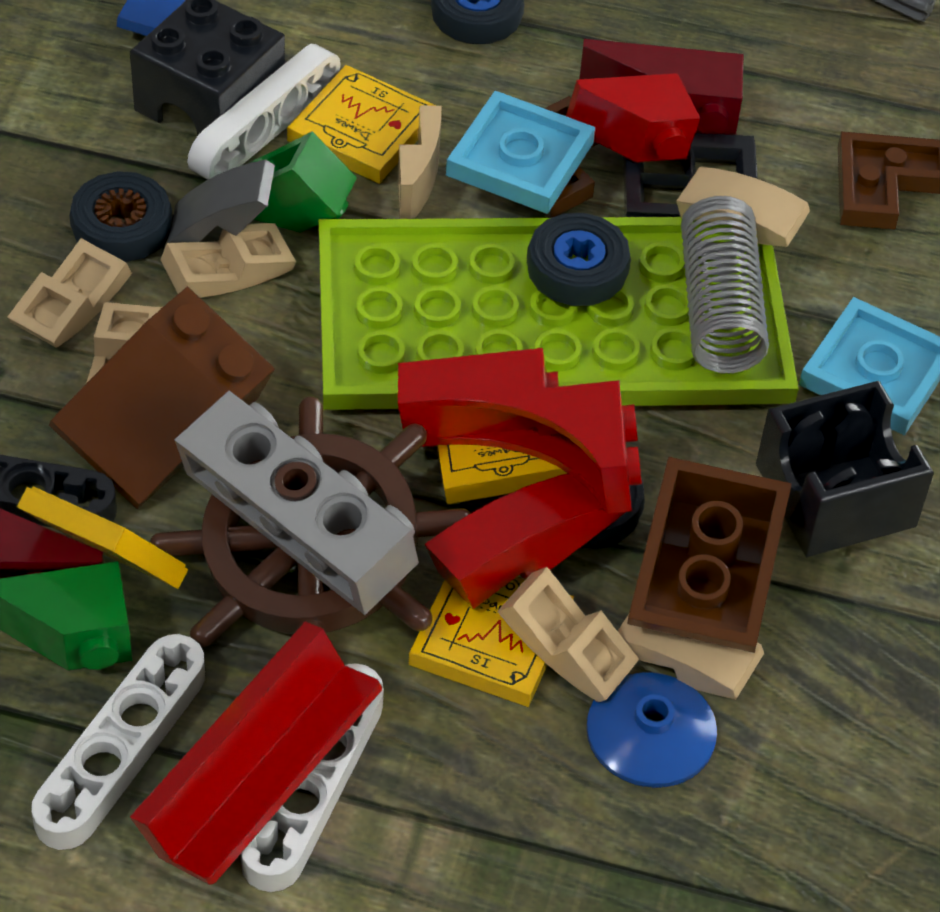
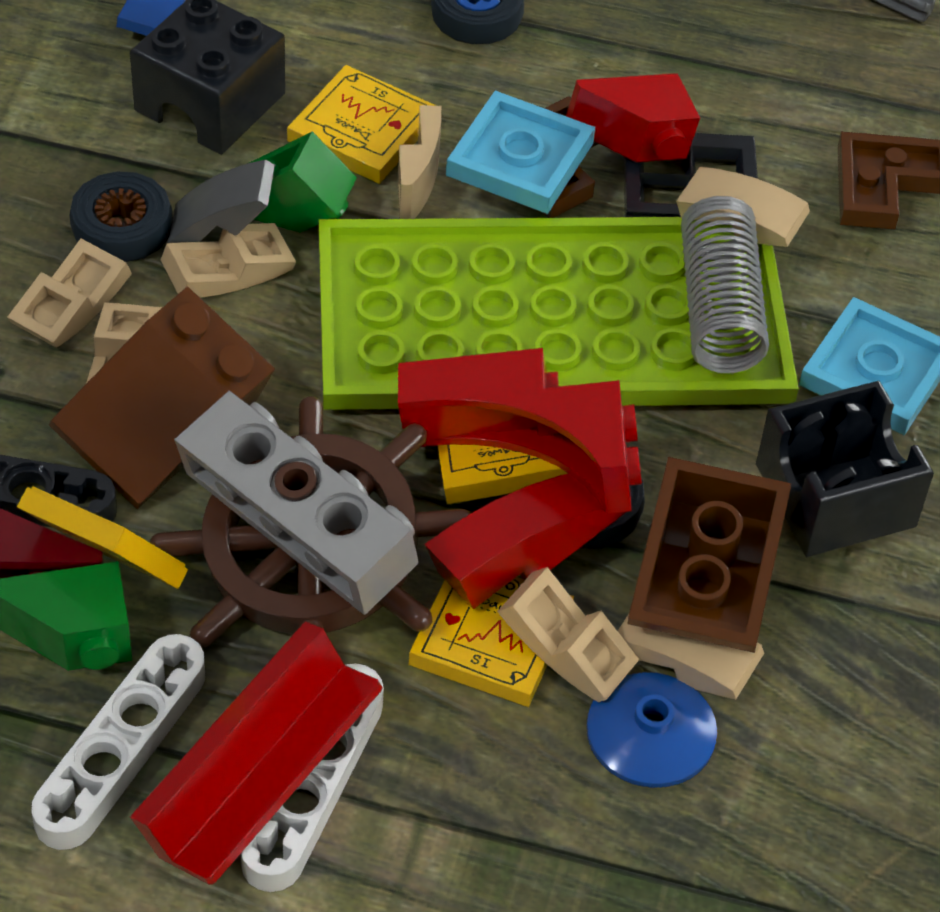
(262, 112): white beam -> none
(577, 280): black bush -> none
(709, 77): dark red slope -> none

